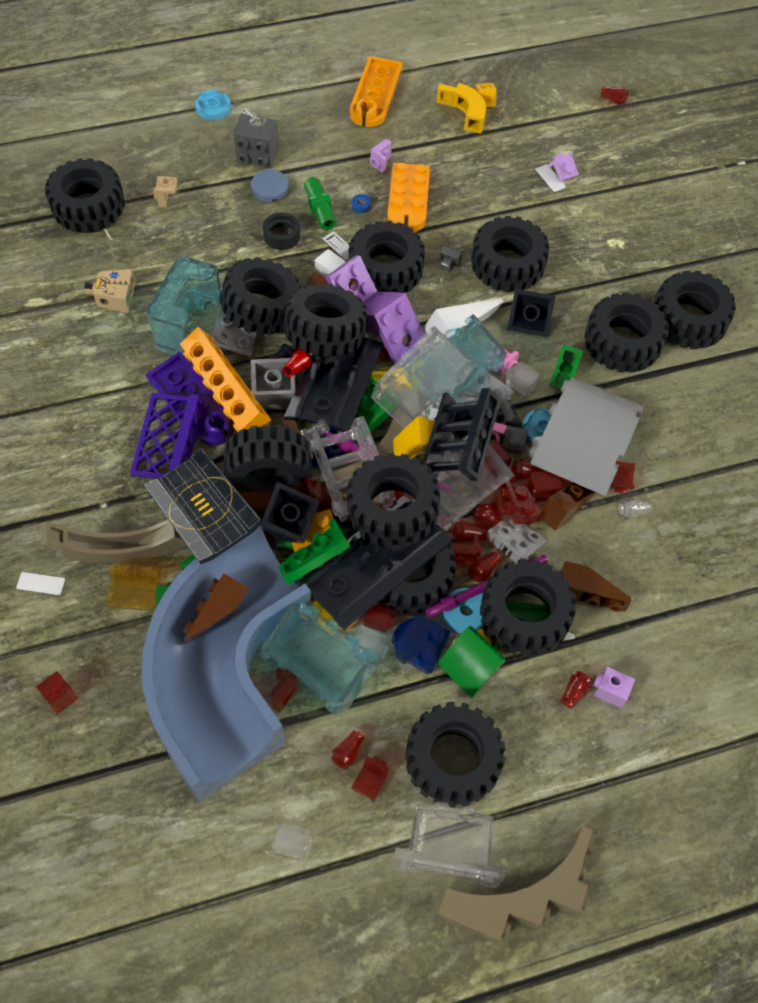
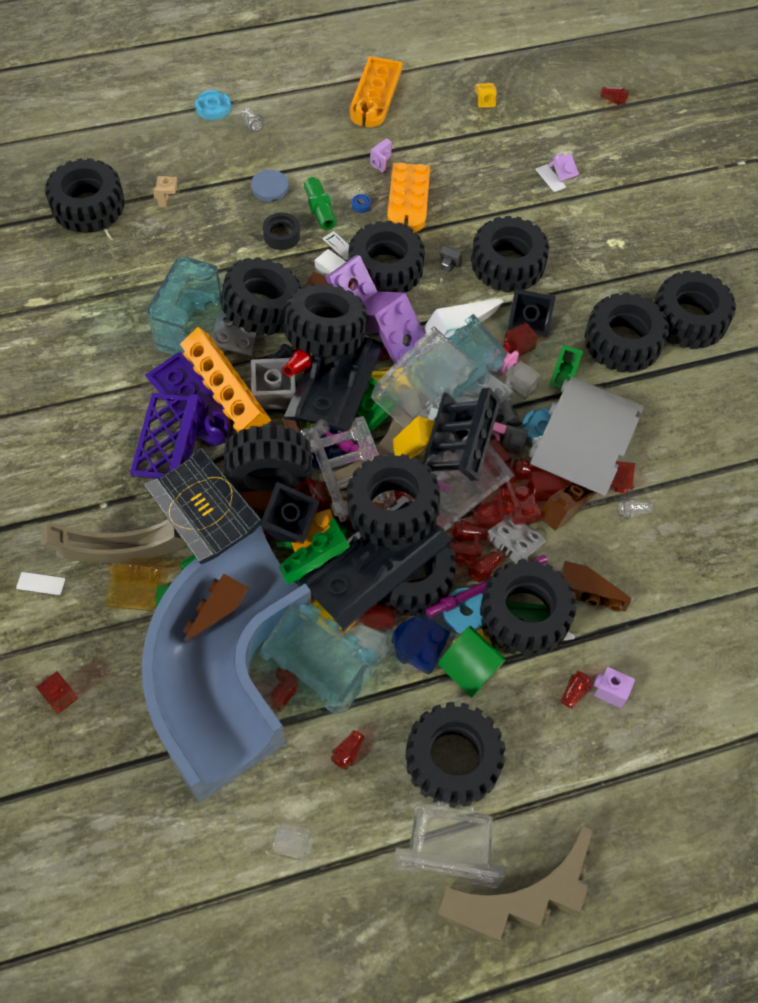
(112, 289): tan torso -> none
(256, 143): dark grey piece -> none
(371, 778): clear red bracket -> none
(466, 100): yellow arch -> none
(520, 339): none -> clear red brick

